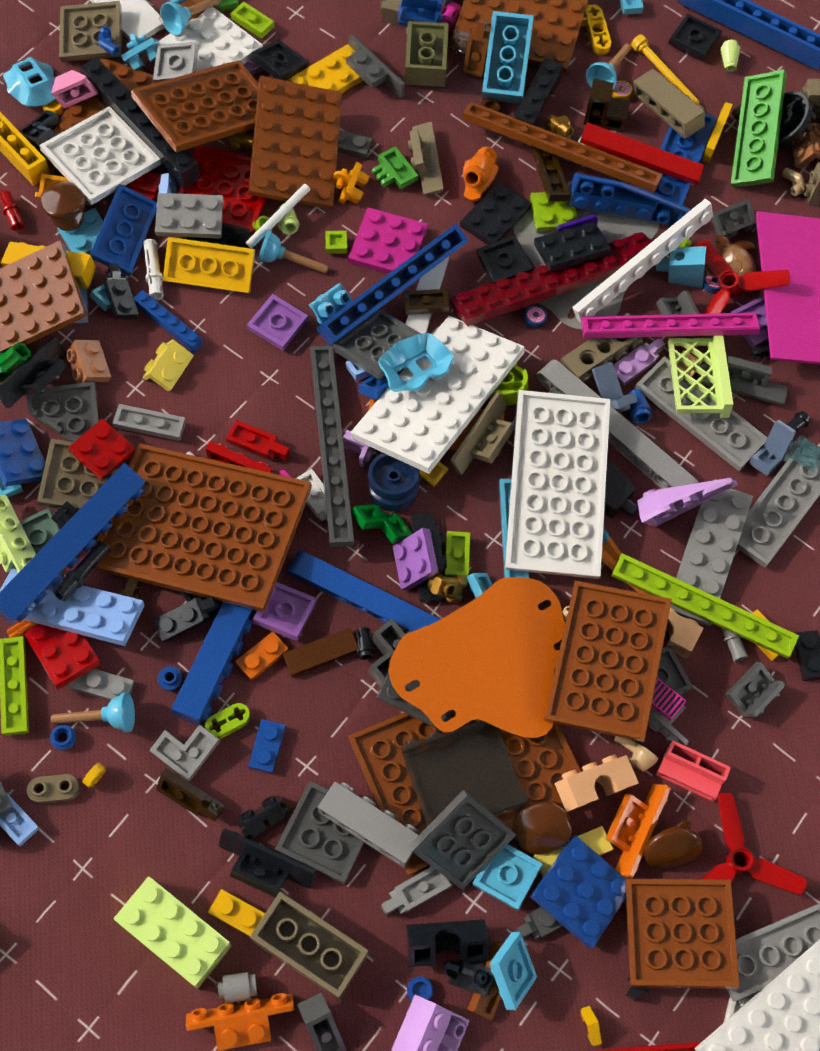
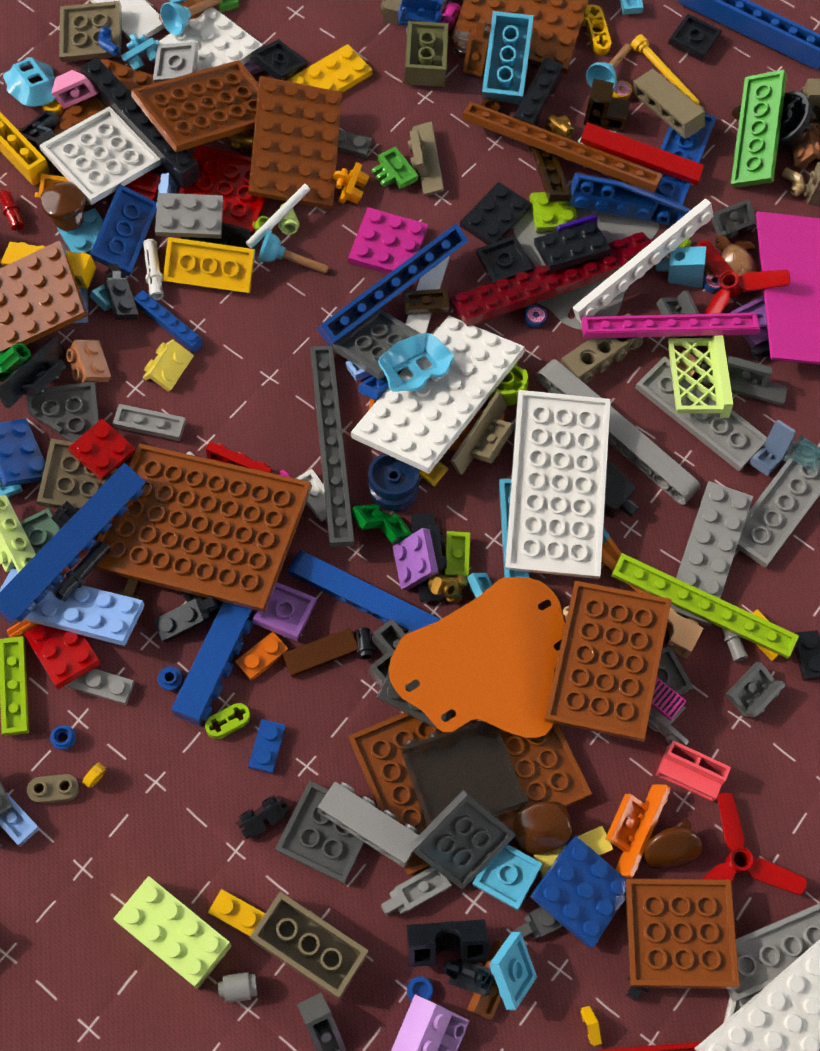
(118, 713): medium azure piece -> none
(186, 757): light grey plate -> none
(188, 795): dark brown hinge -> none
(242, 1022): orange bracket -> none
(252, 20): lime plate -> none
(257, 441): red hinge -> none
(262, 866): black bracket -> none
(277, 322): medium lavender plate -> none
(330, 303): medium azure hips -> none
(336, 242): lime plate -> none
(365, 451): lavender bracket -> none
(372, 69): dark grey bracket -> none
(479, 173): orange animal -> none
(579, 788): light nougat arch -> none
(610, 388): sand blue bracket -> none
(638, 361): lavender hinge -> none
(640, 410): blue cone -> none
(642, 757): tan bar -> none
(667, 503): lavender wedge -> none
(717, 132): yellow tile -> none
(730, 55): yellowish green cone -> none
(800, 420): black pin -> none

